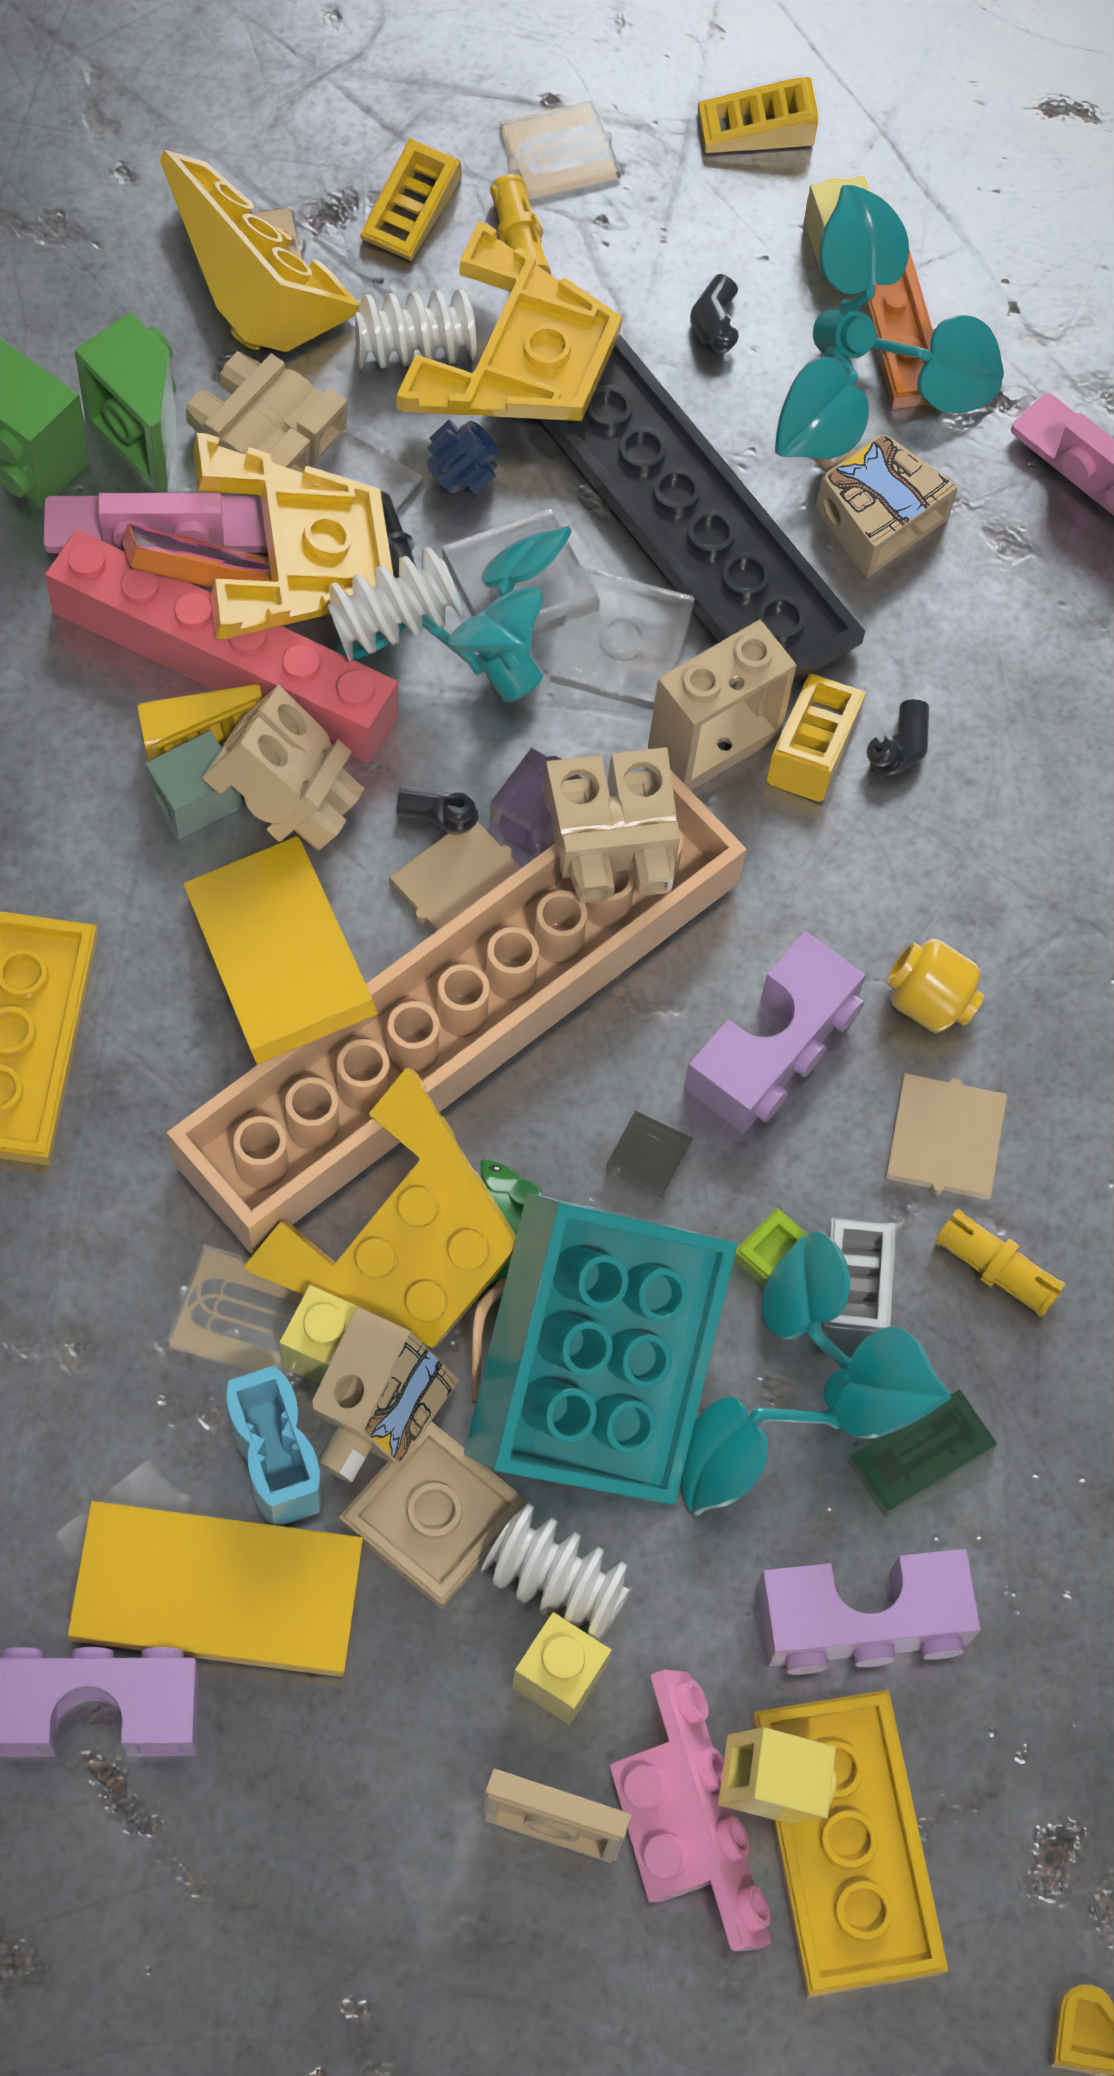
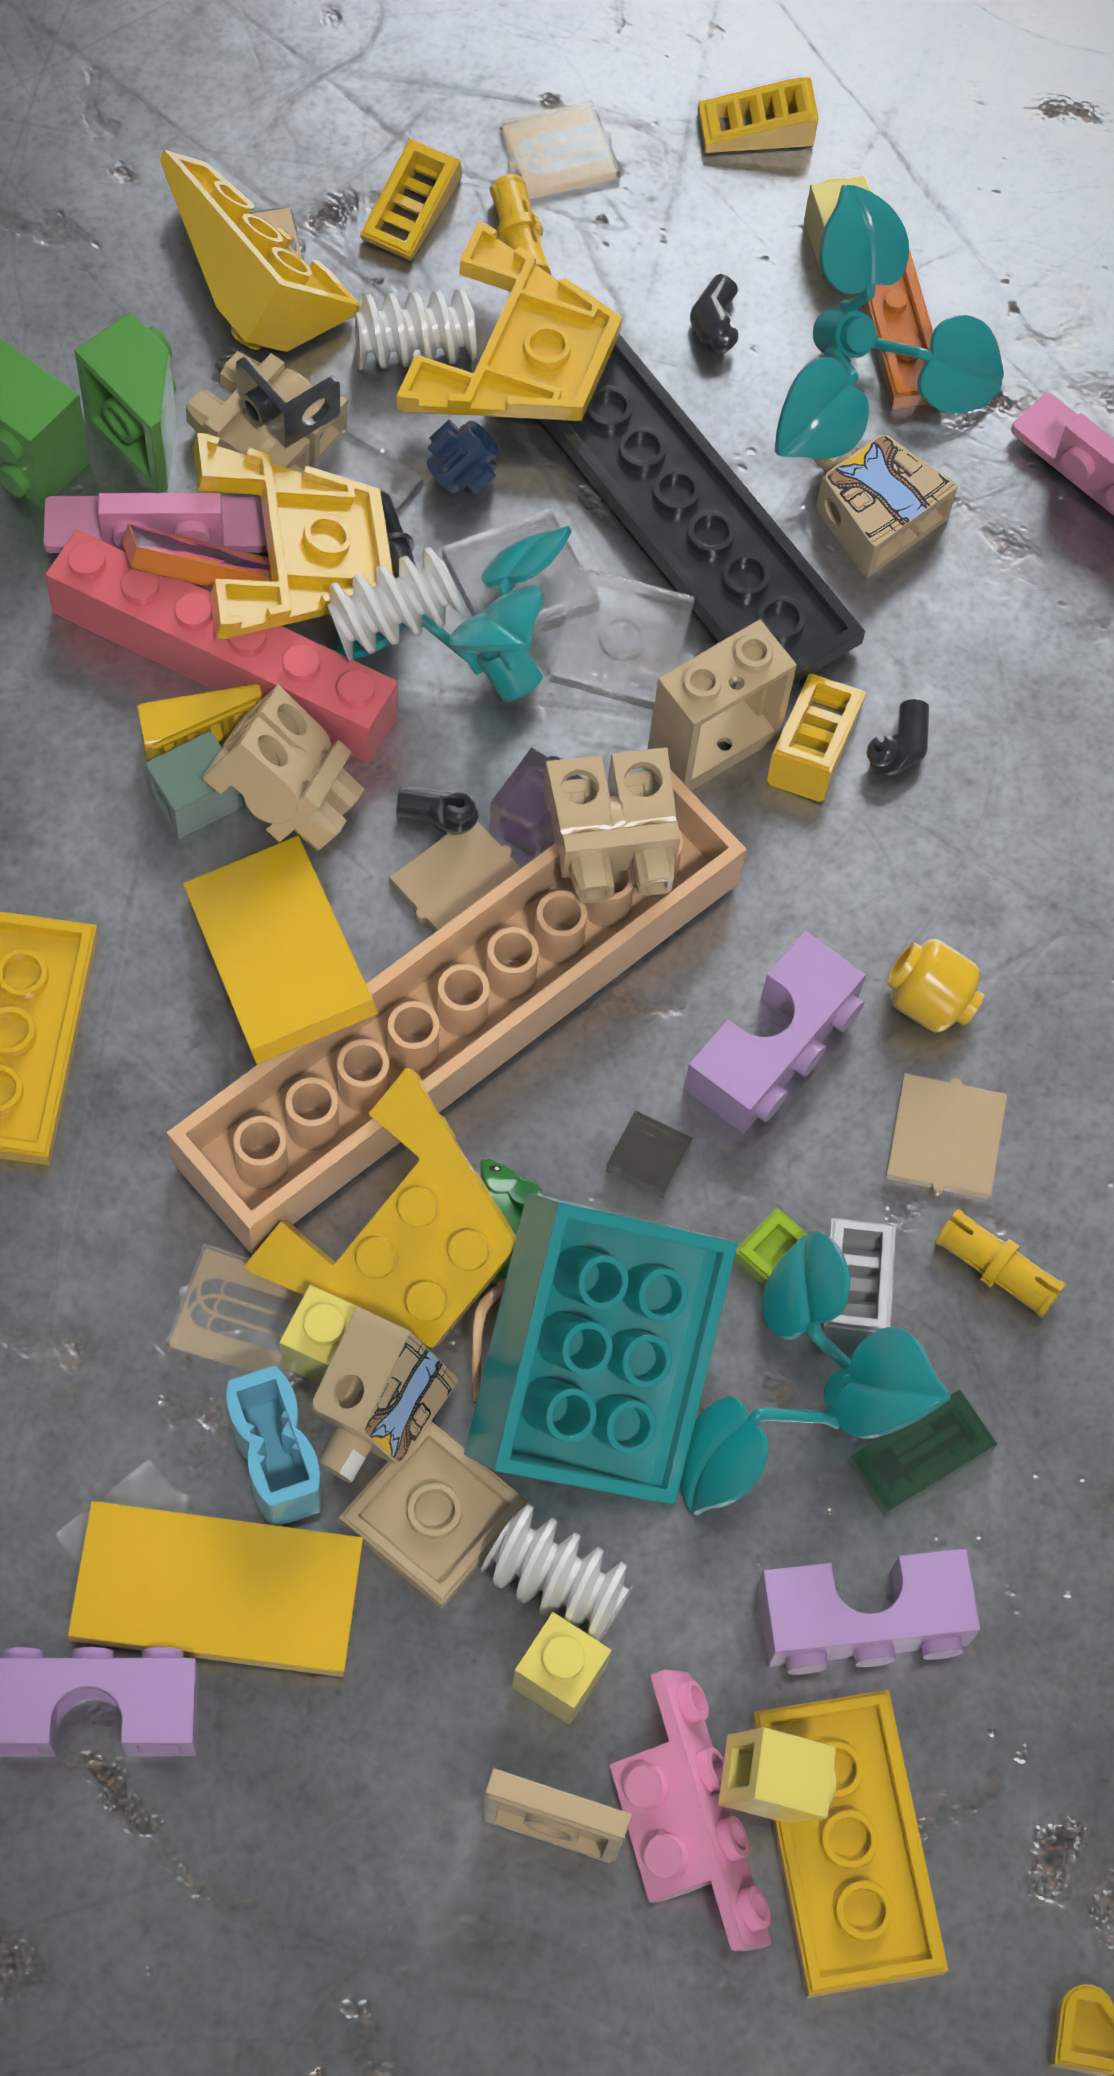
(281, 418): none -> black bracket

